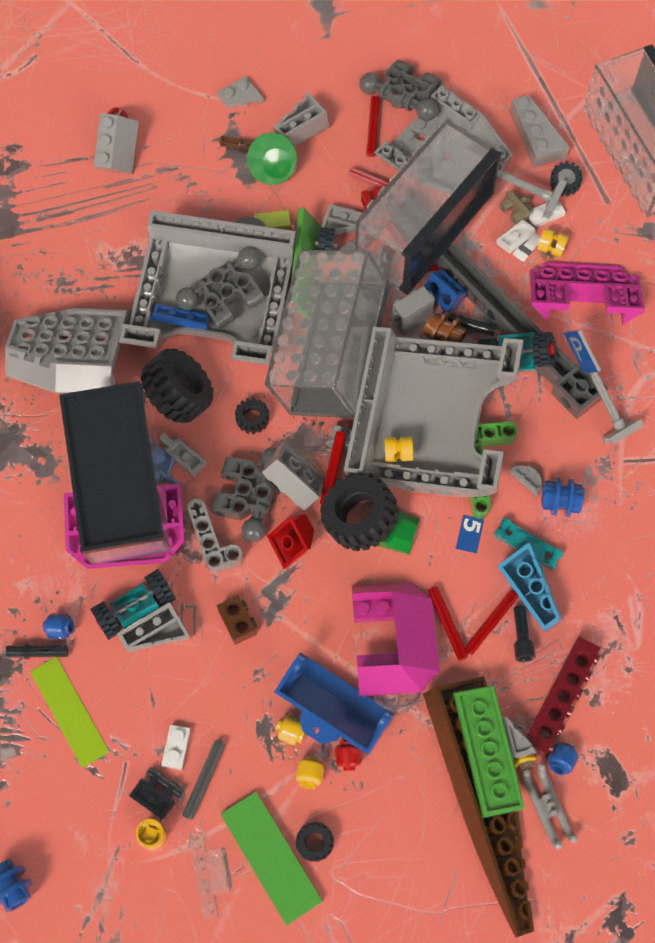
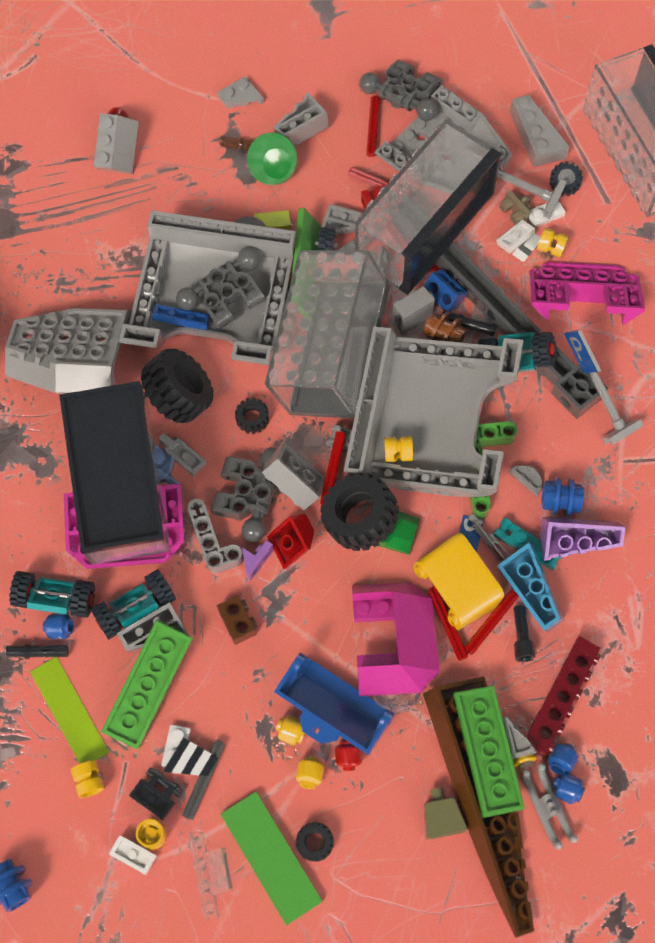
(52, 594): none -> plate
(87, 779): none -> yellow wheel
(132, 855): none -> white plate
(146, 684): none -> bright green tile
(190, 760): none -> sticker
(255, 562): none -> medium lavender slope
(442, 816): none -> olive torso
(461, 580): none -> yellow windscreen
(489, 539): none -> light grey piece
(569, 788): none -> blue head
(573, 536): none -> medium lavender wedge

